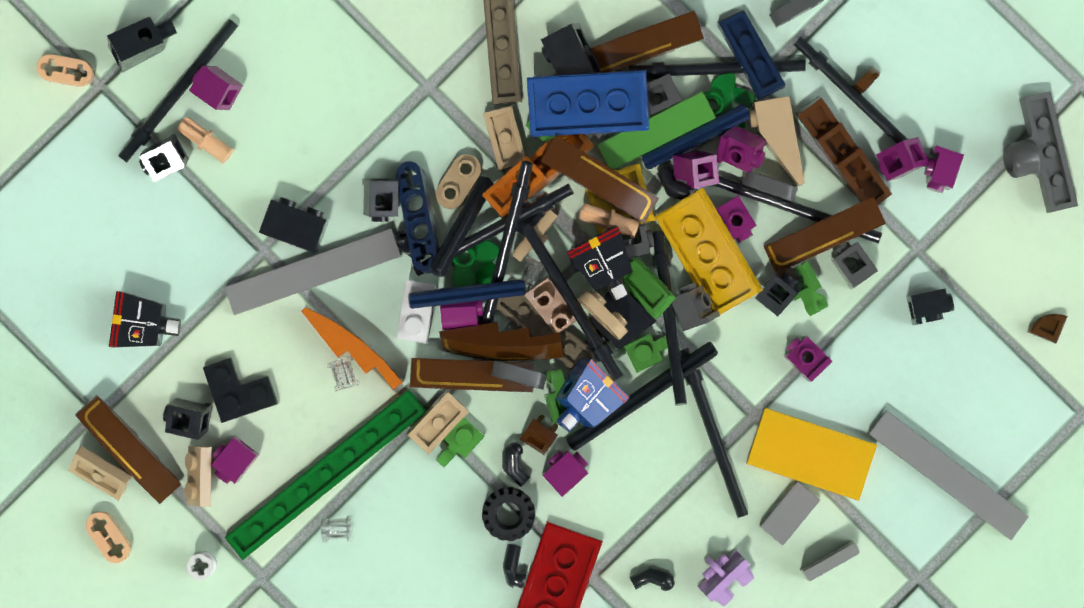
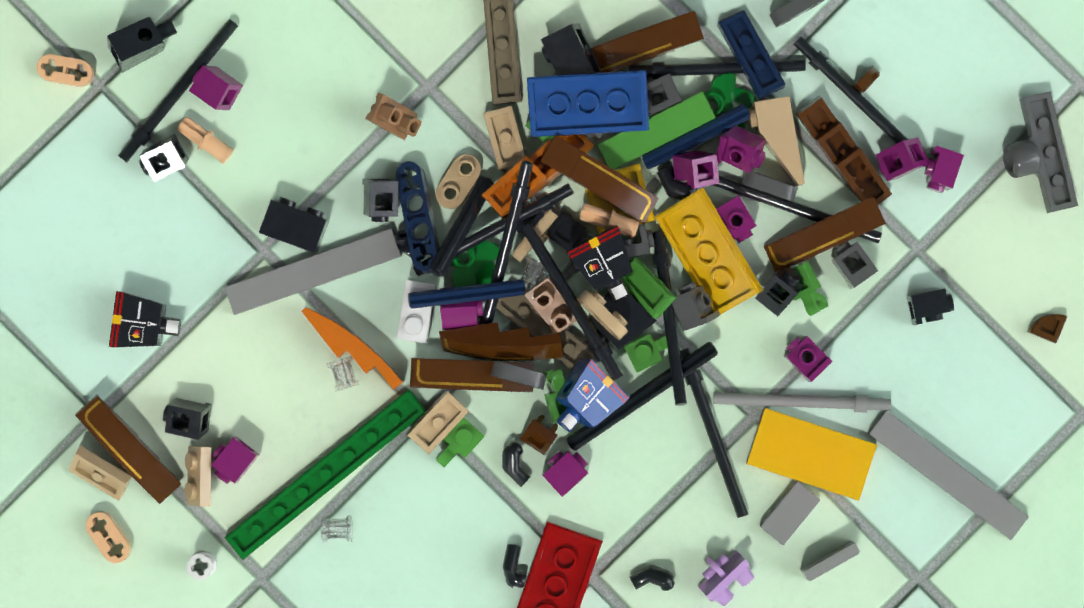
(231, 397): black plate -> none
(393, 117): none -> medium nougat hips
(502, 531): black tyre -> none
(566, 231): none -> black tile
(859, 403): none -> light grey bar

